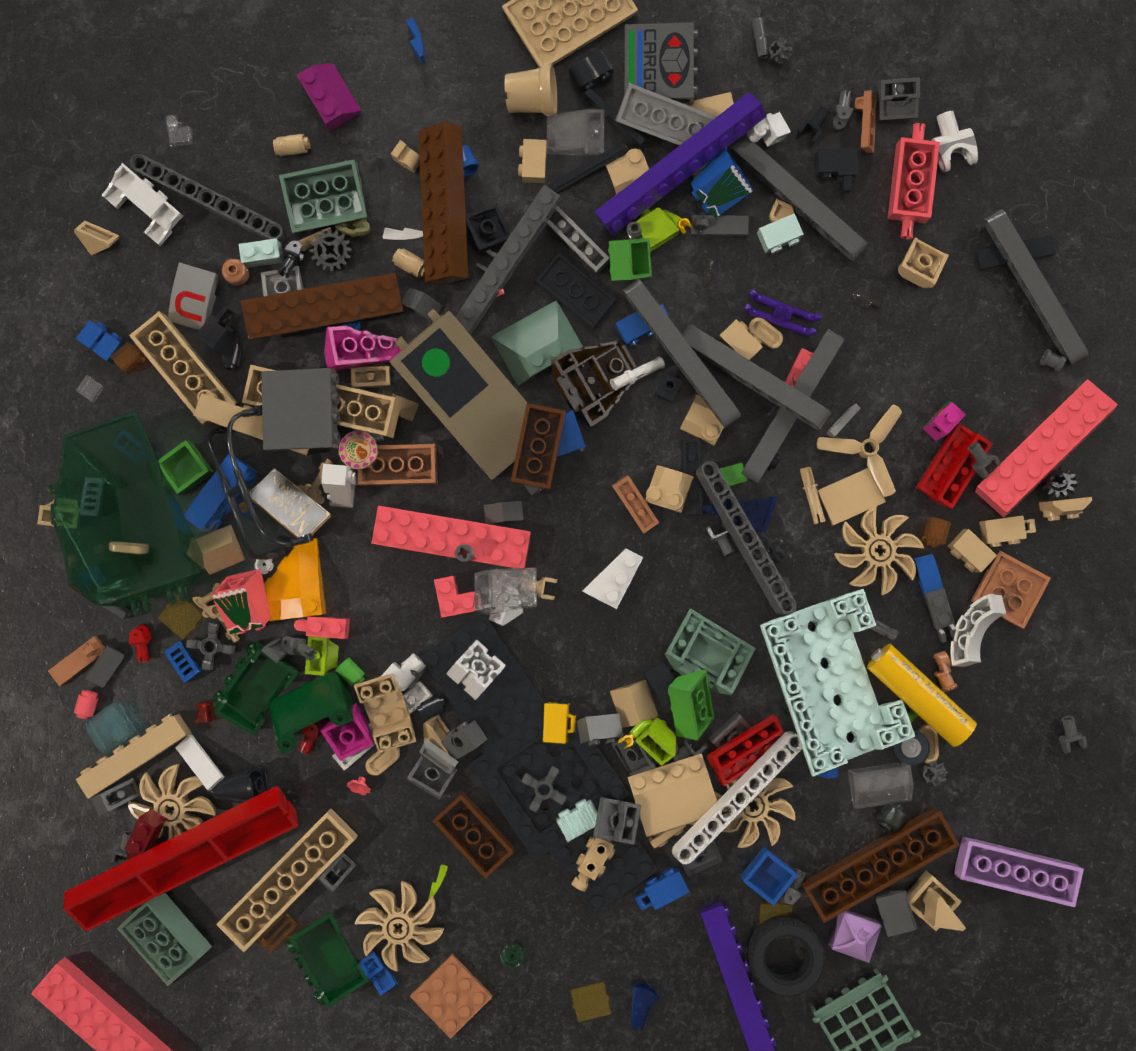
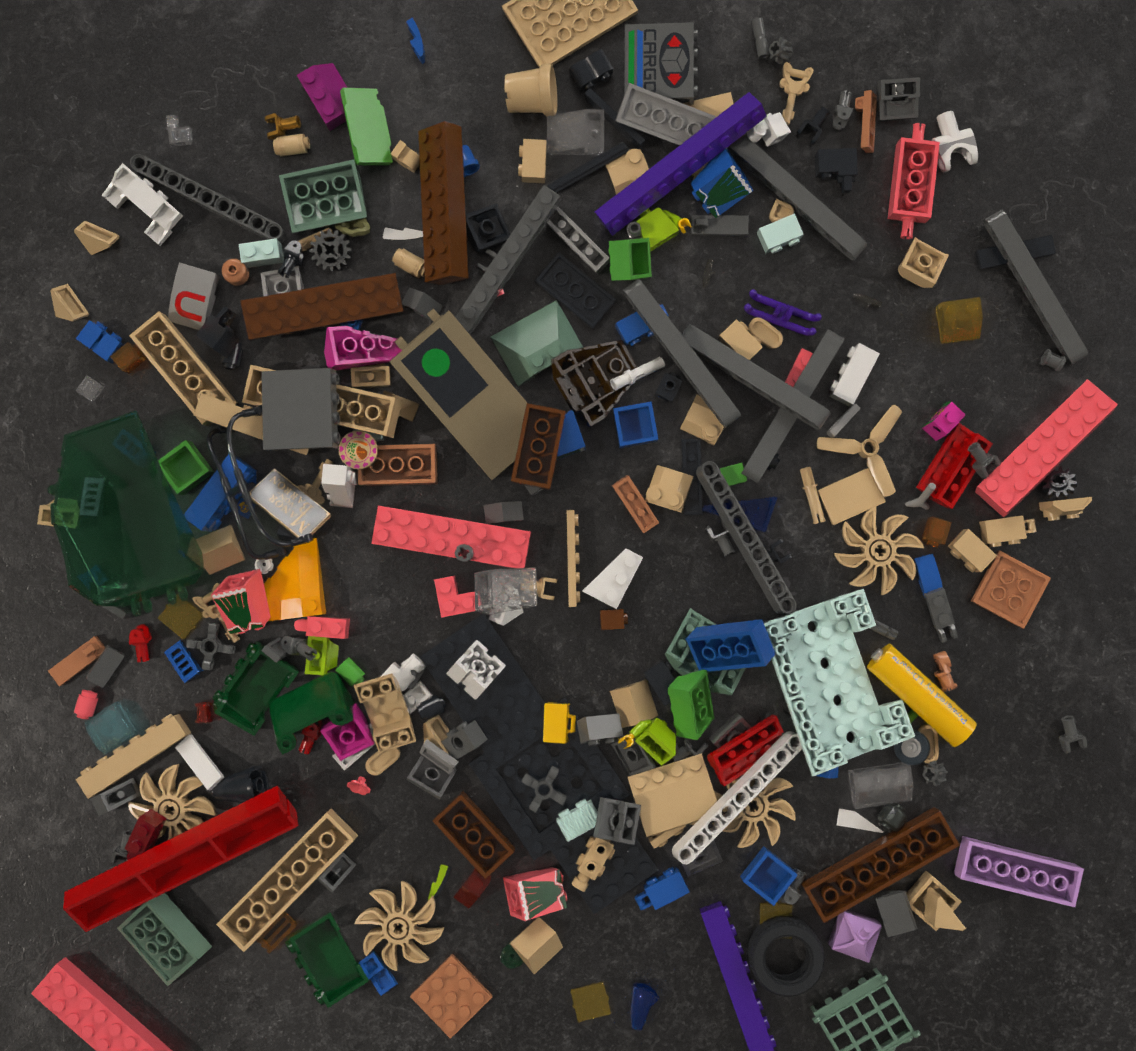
(67, 304): none -> tan slope
(126, 547): tan tile -> none
(282, 125): none -> pearl gold piece
(367, 126): none -> bright green piece
(472, 888): none -> clear red slope
(535, 893): none -> slope
(537, 944): none -> tan slope
(573, 558): none -> tan plate
(613, 619): none -> reddish brown brick
(635, 424): none -> blue piece
(731, 646): none -> blue brick
(793, 88): none -> tan piece
(853, 374): none -> white brick
(854, 820): none -> white sticker
(921, 500): none -> light grey piece
(959, 320): none -> clear yellow slope
(971, 628): white brick -> none

